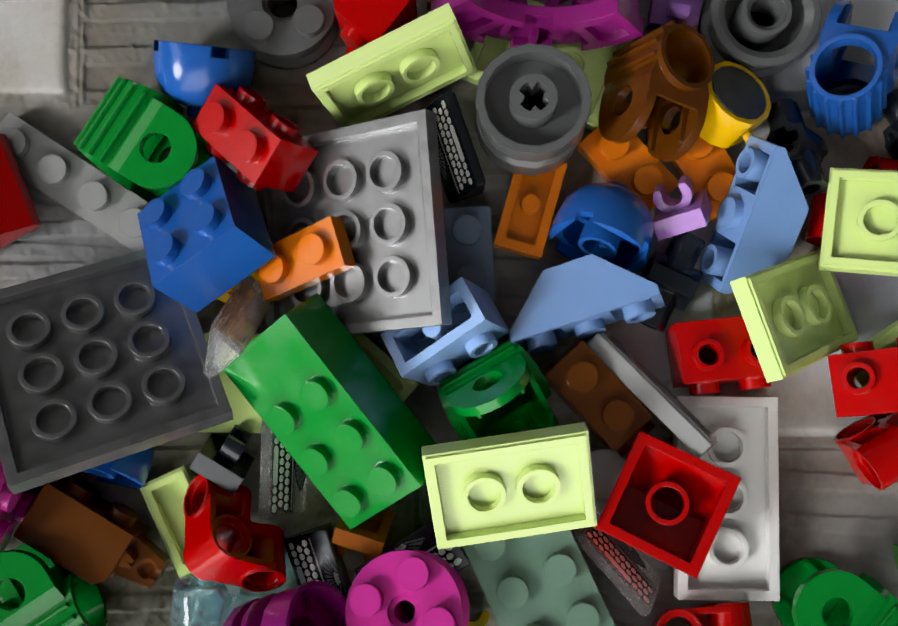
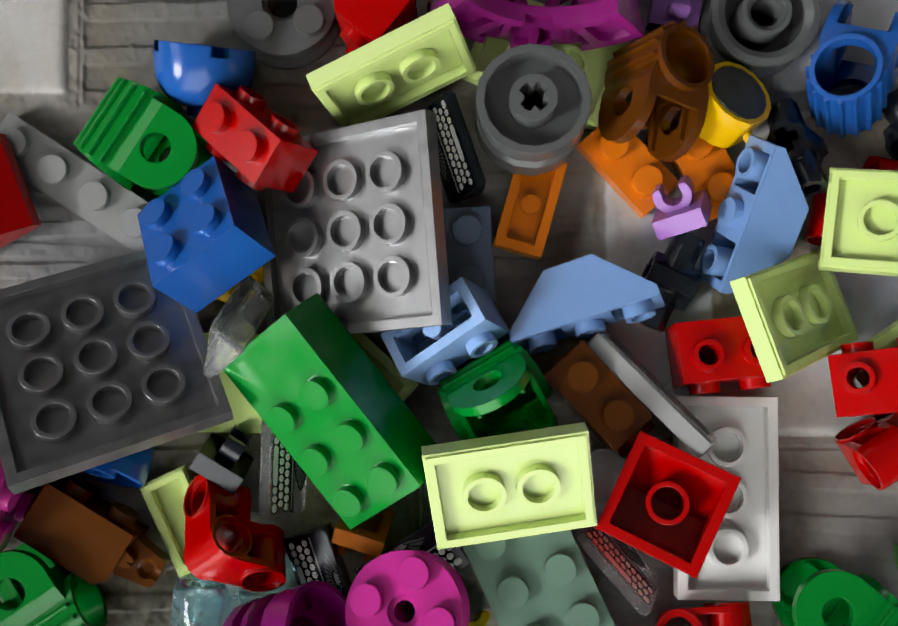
(306, 259): orange plate -> none
(605, 223): blue cylinder -> none

